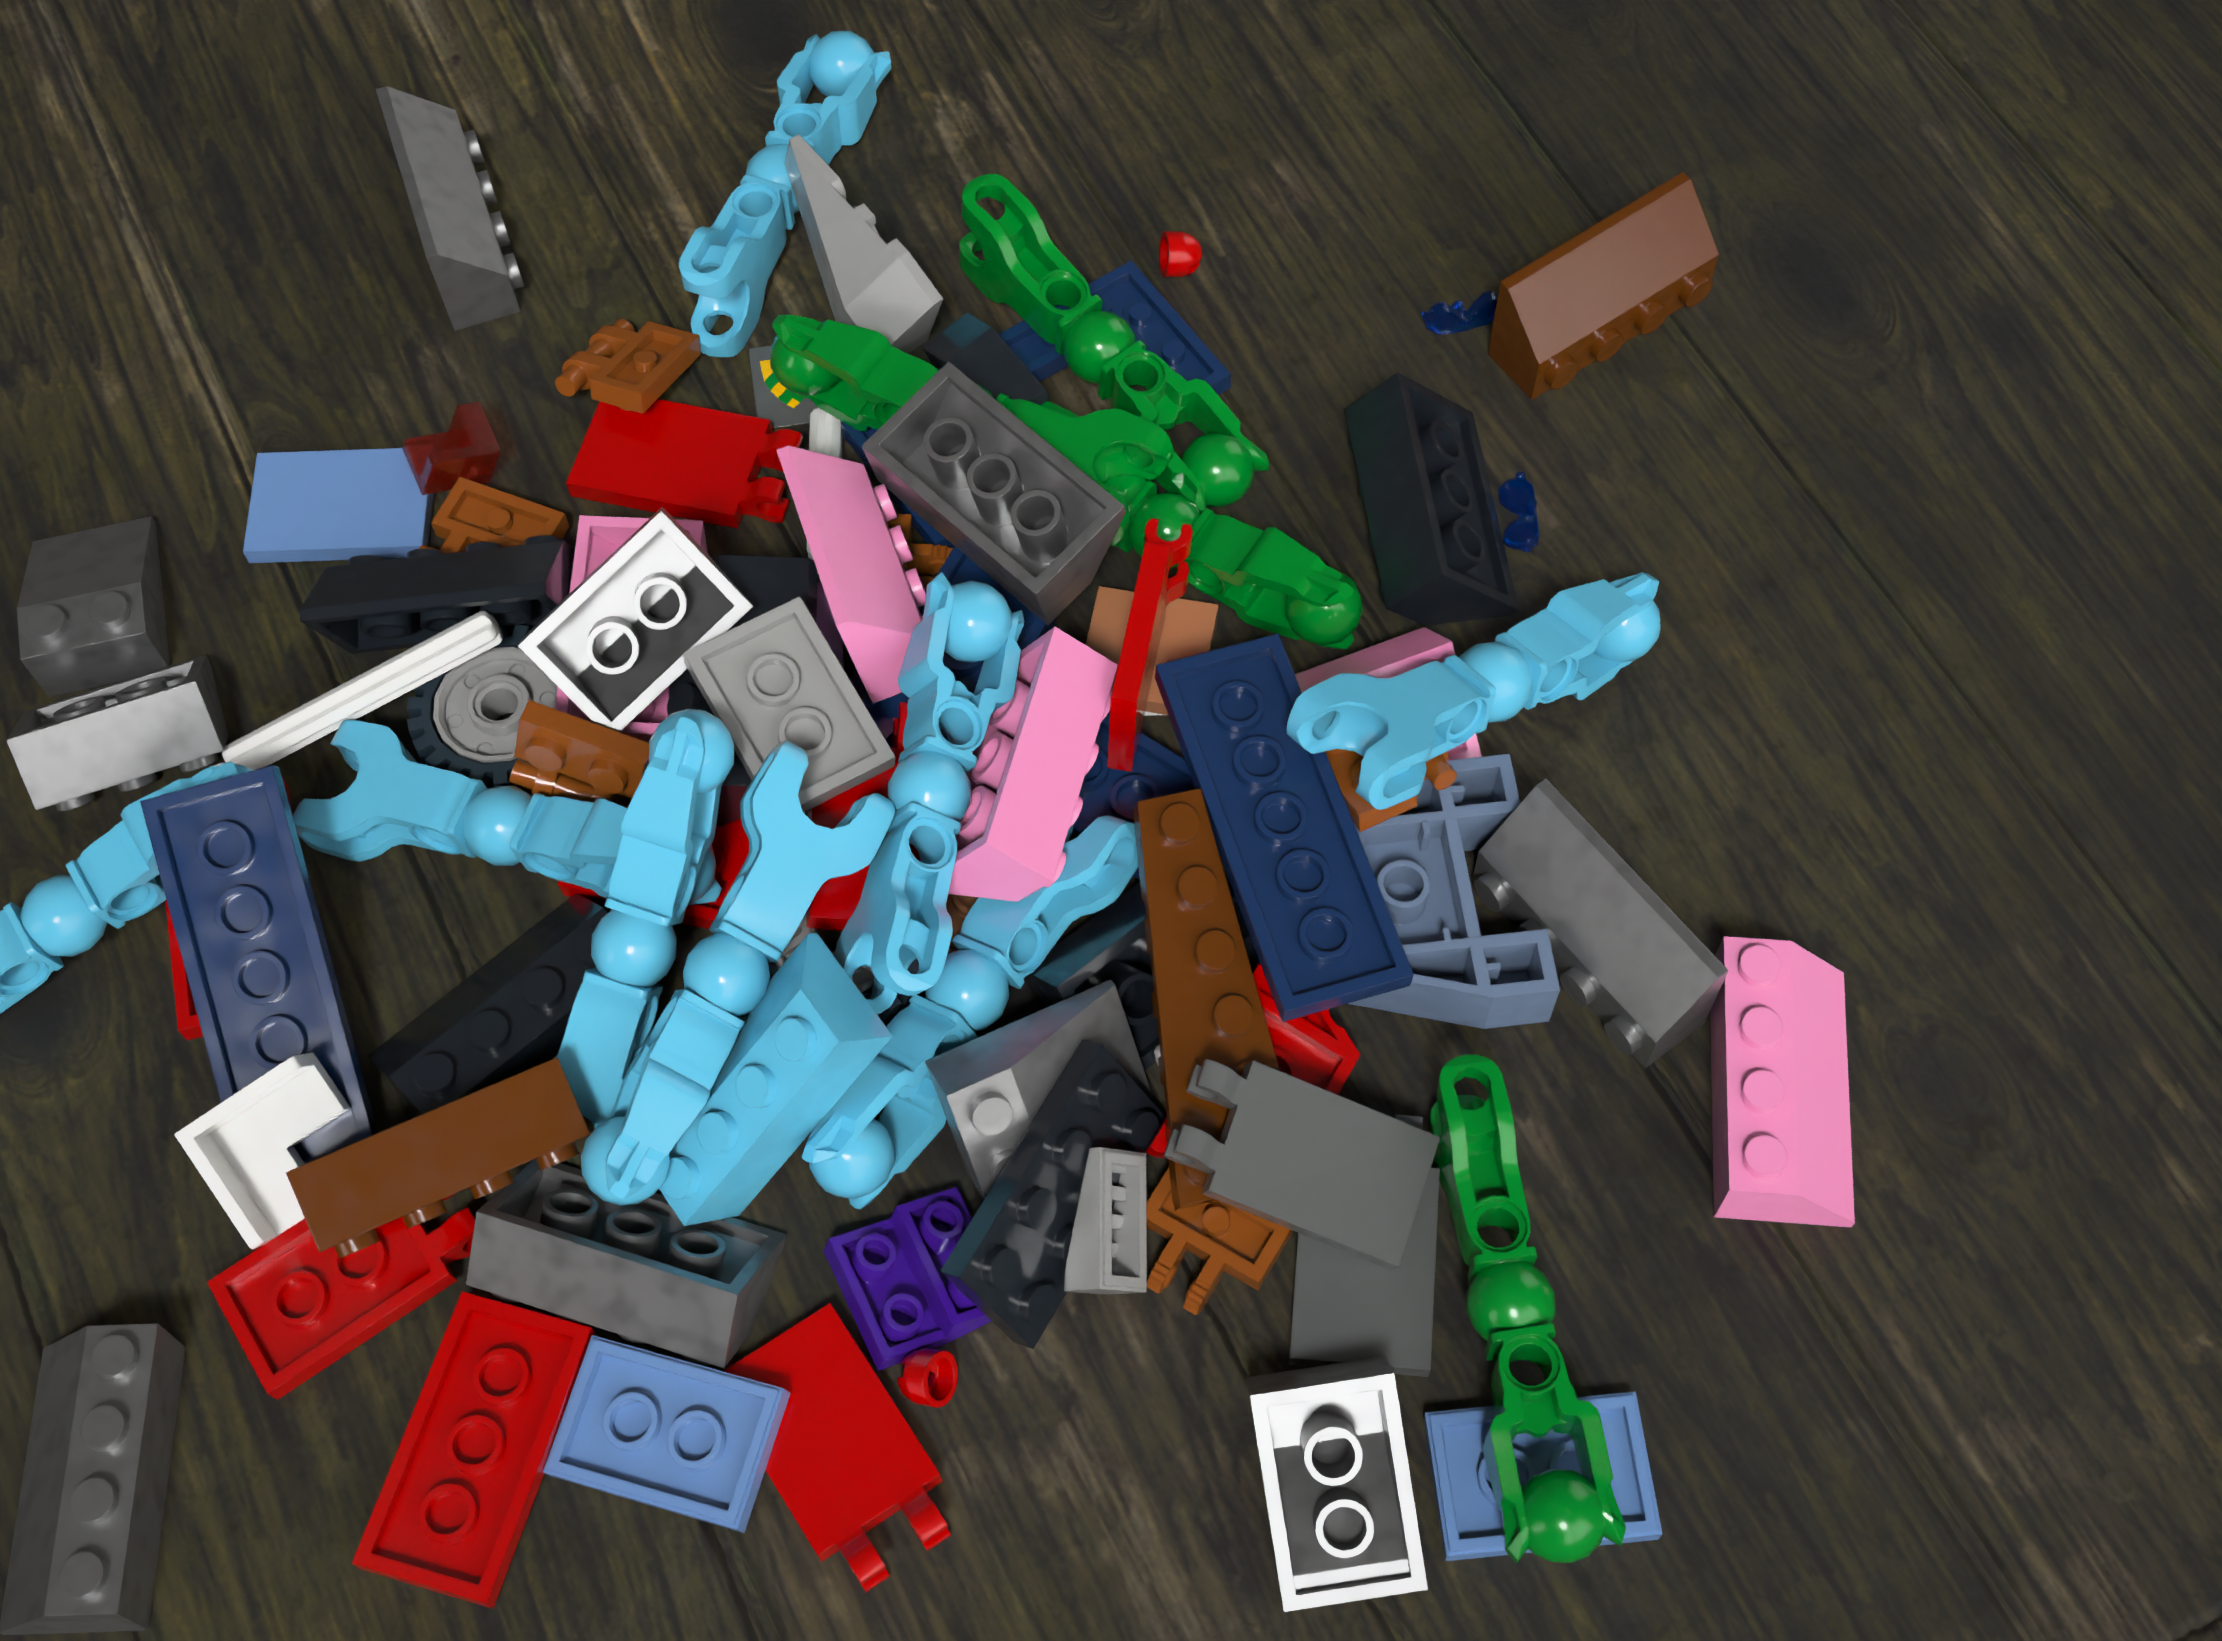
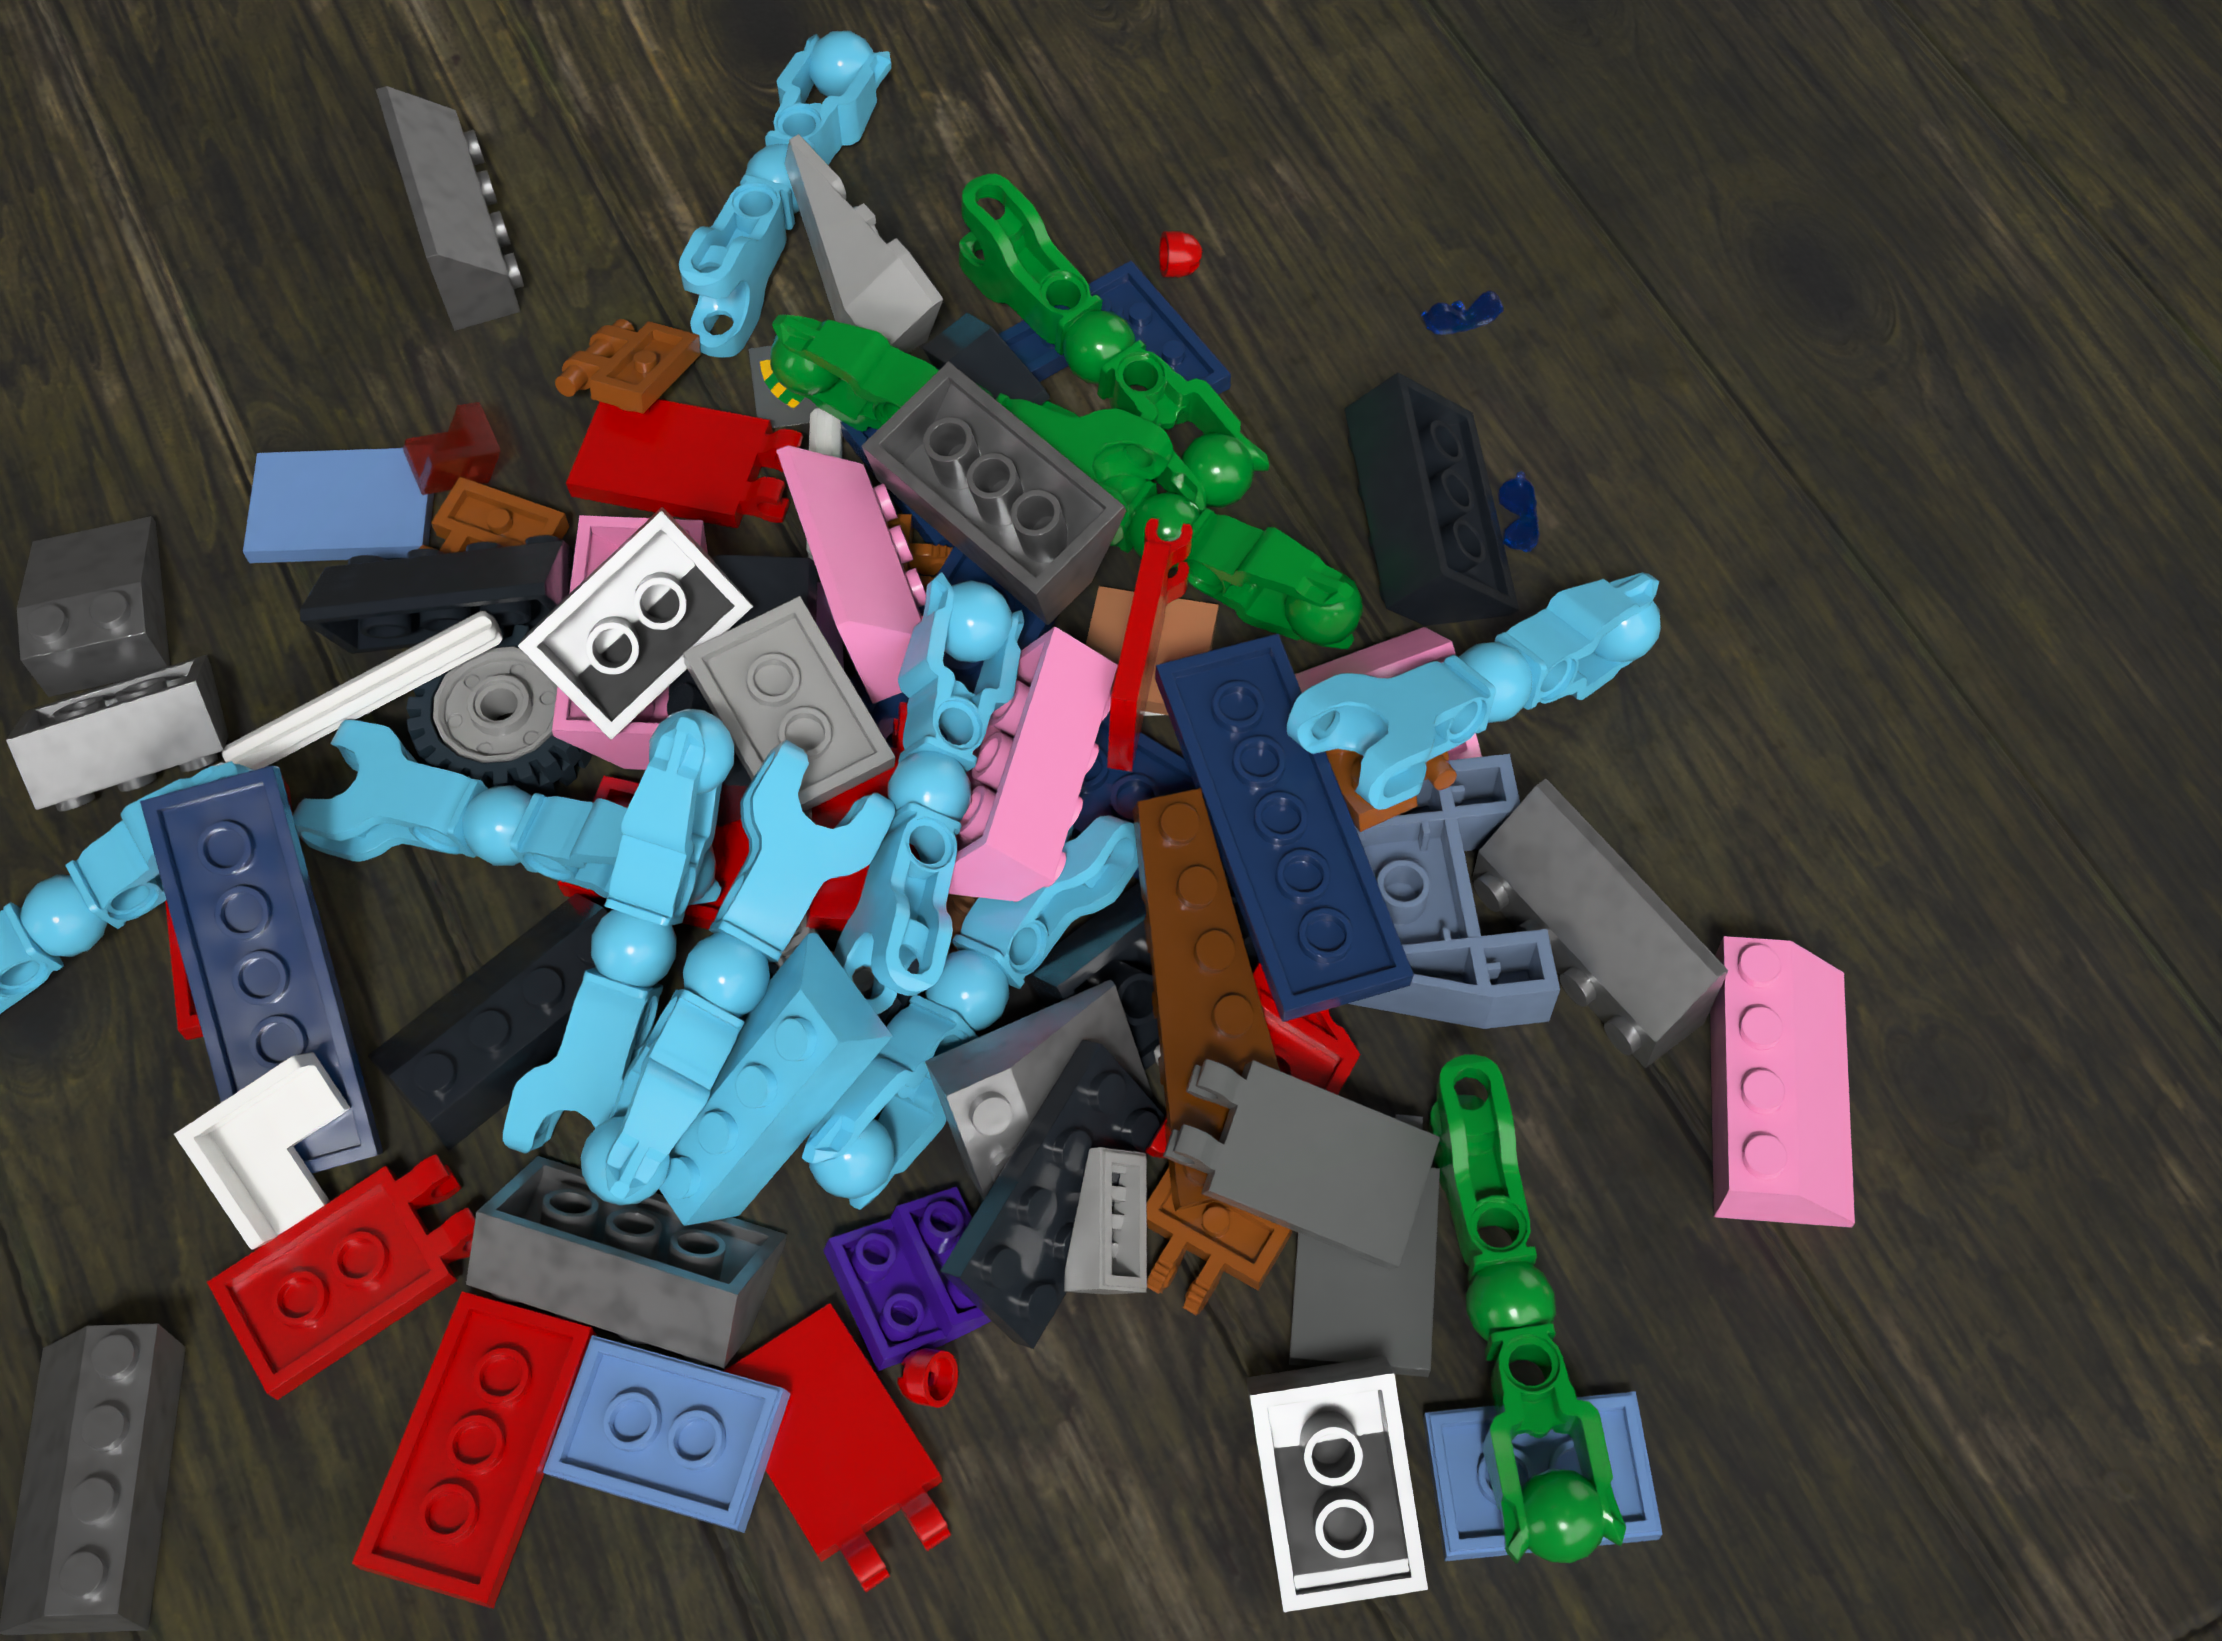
(437, 1155): reddish brown wedge -> none
(580, 749): dark orange plate -> none
(1603, 288): reddish brown slope -> none

